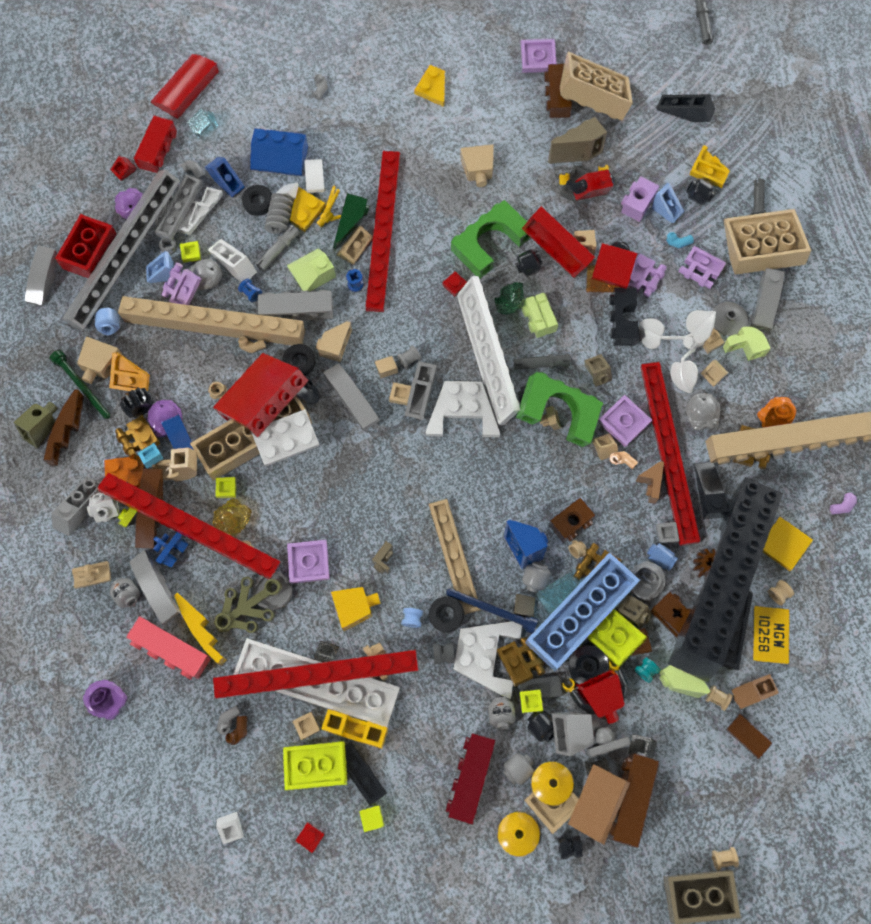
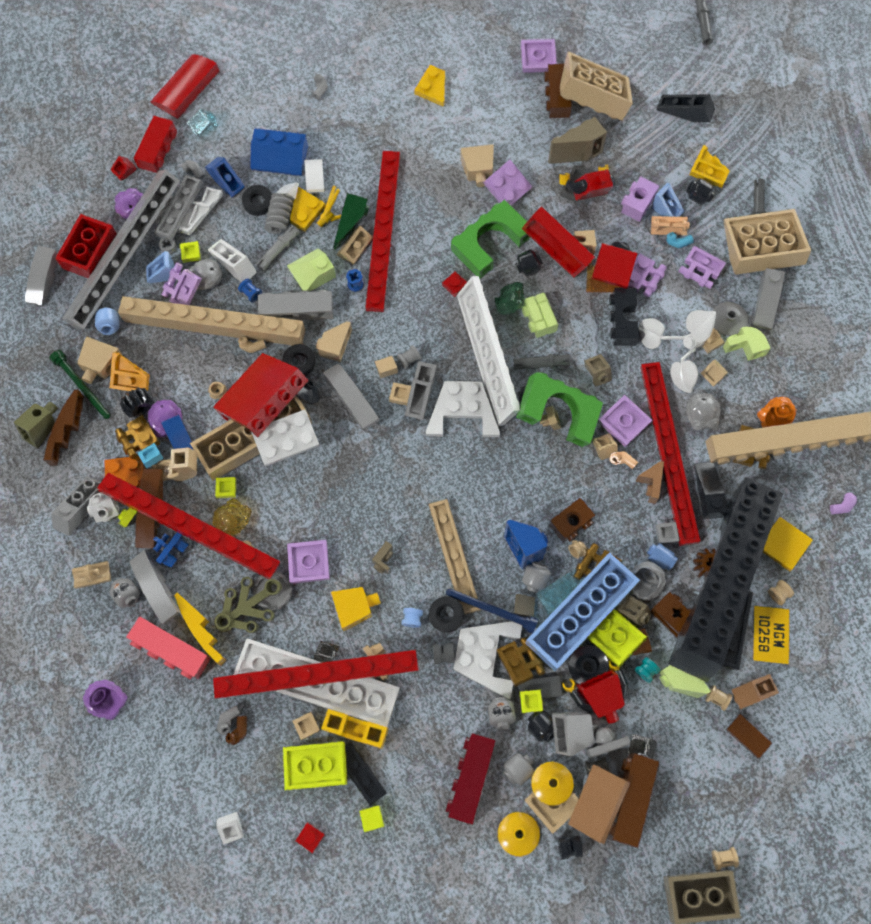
(507, 183): none -> lavender plate
(663, 225): none -> light nougat hinge

